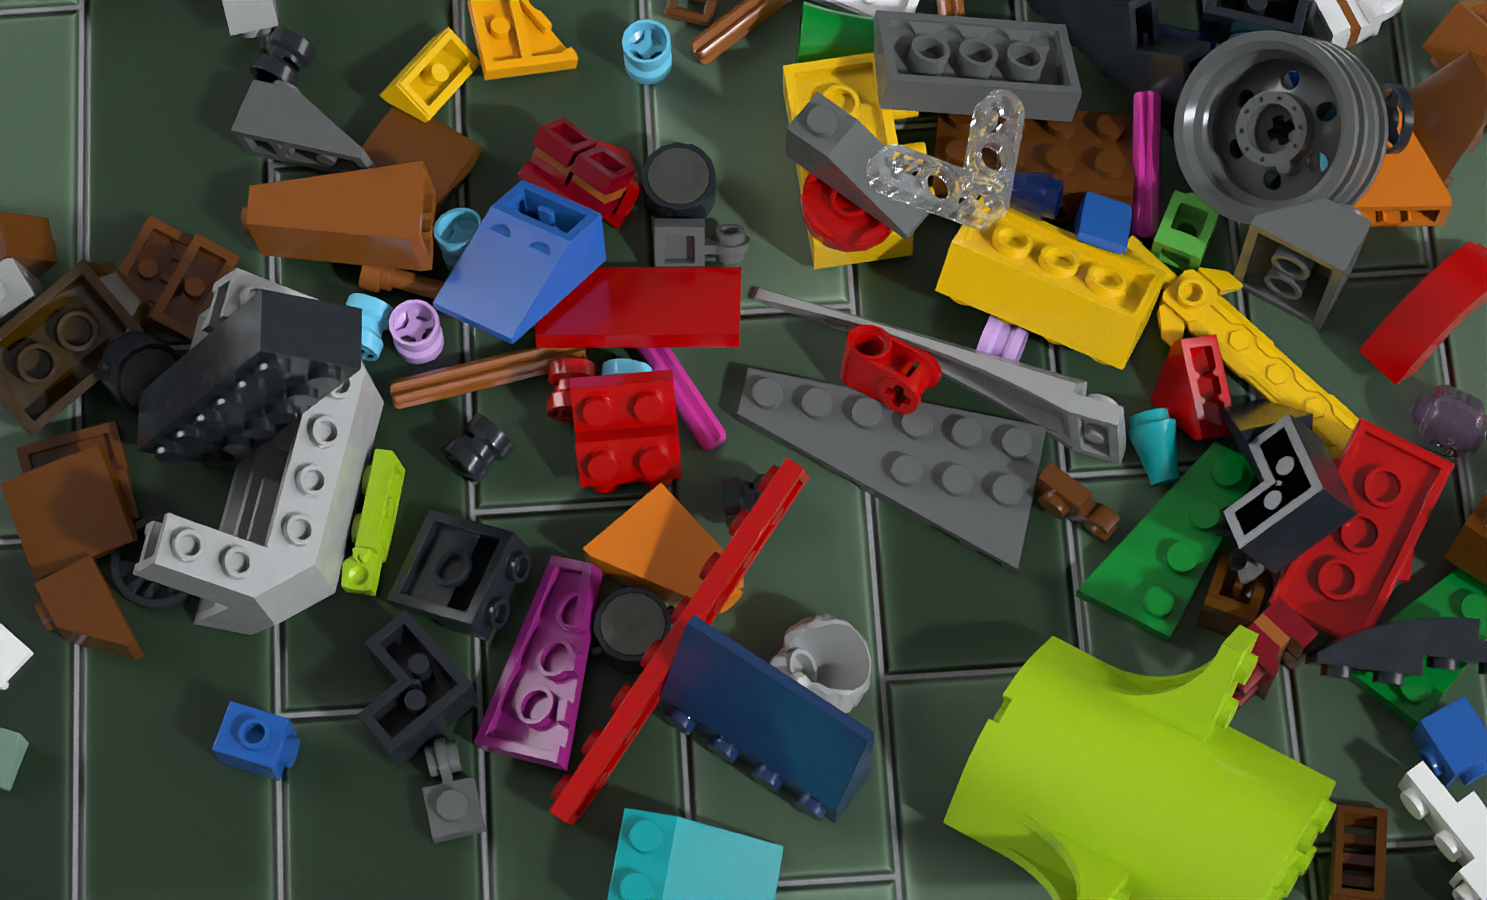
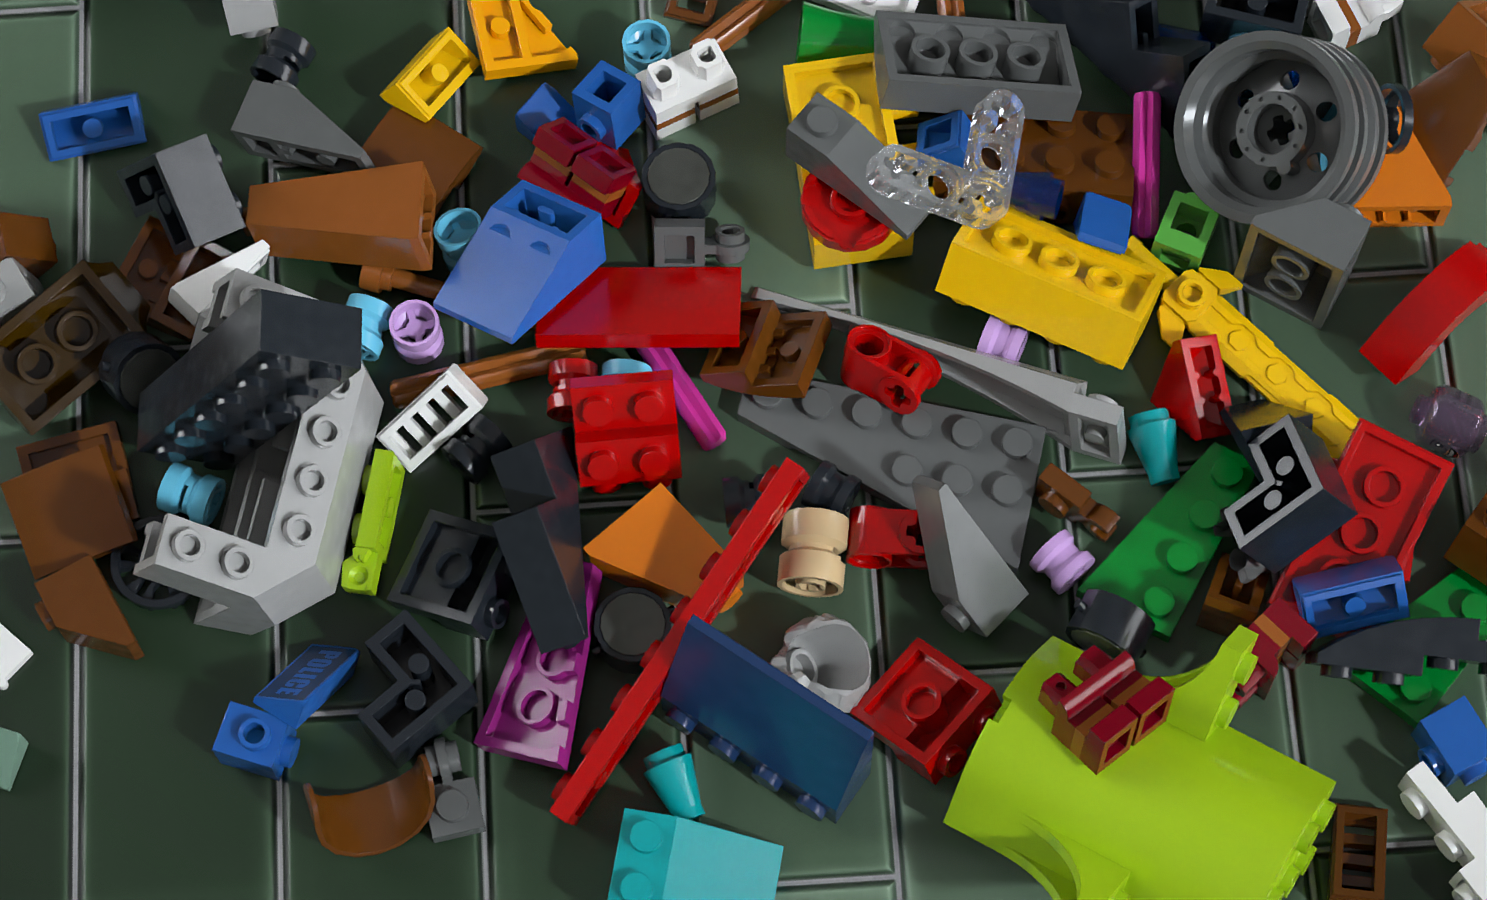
(93, 126): none -> blue slope
(187, 193): none -> brick
(190, 494): none -> medium azure wheel
(195, 293): none -> white slope
(308, 683): none -> blue slope
(376, 817): none -> reddish brown piece
(463, 387): none -> white slope
(542, 108): none -> blue slope
(544, 537): none -> black slope
(609, 104): none -> blue brick
(675, 781): none -> teal cone
(687, 84): none -> white hips
(774, 353): none -> reddish brown slope
(813, 545): none -> tan wheel
(831, 489): none -> black wheel
(884, 538): none -> red piece
(928, 710): none -> red plate
(945, 137): none -> blue slope
(962, 562): none -> dark grey slope
(1062, 561): none -> lavender wheel
(1107, 710): none -> dark red hips
(1110, 624): none -> black piece
(1352, 596): none -> blue slope

